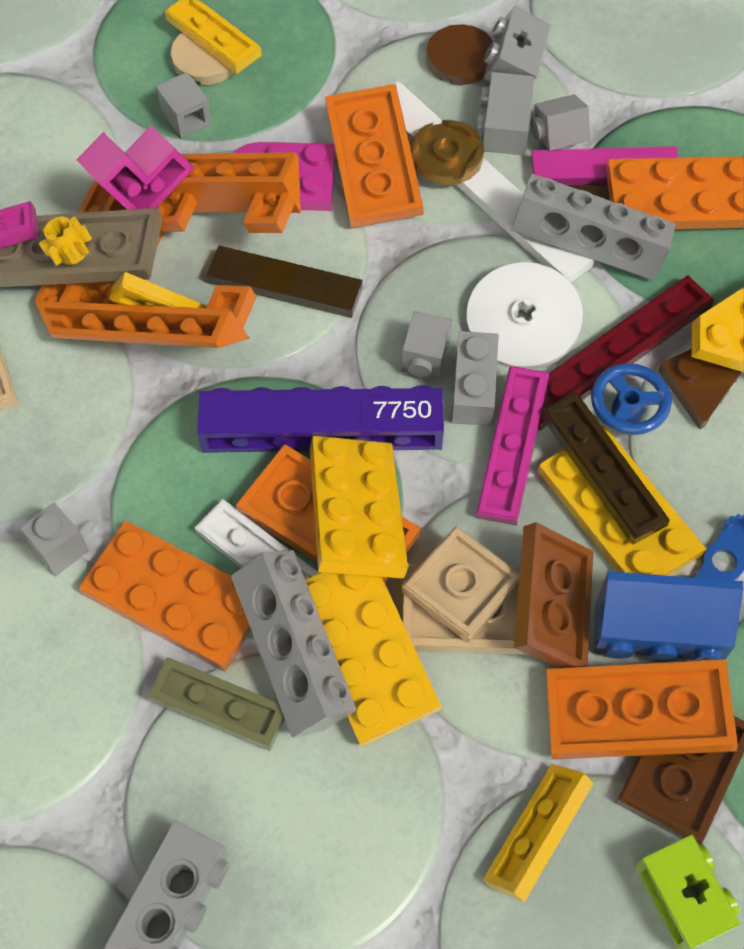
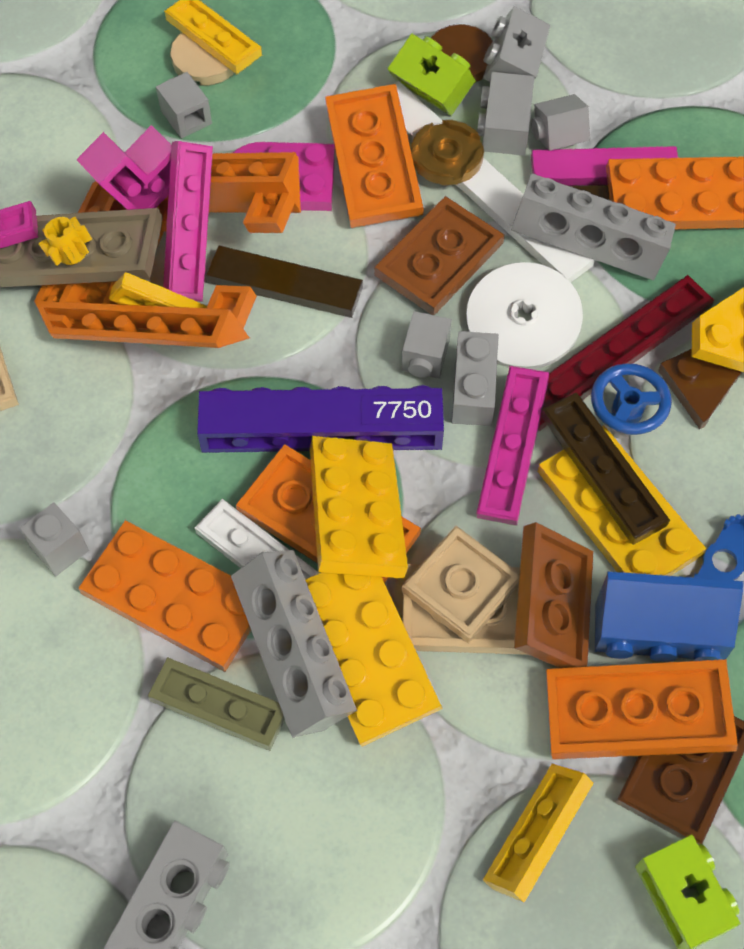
(187, 219): none -> dark pink tile
(414, 67): none -> lime brick
(439, 255): none -> dark orange plate

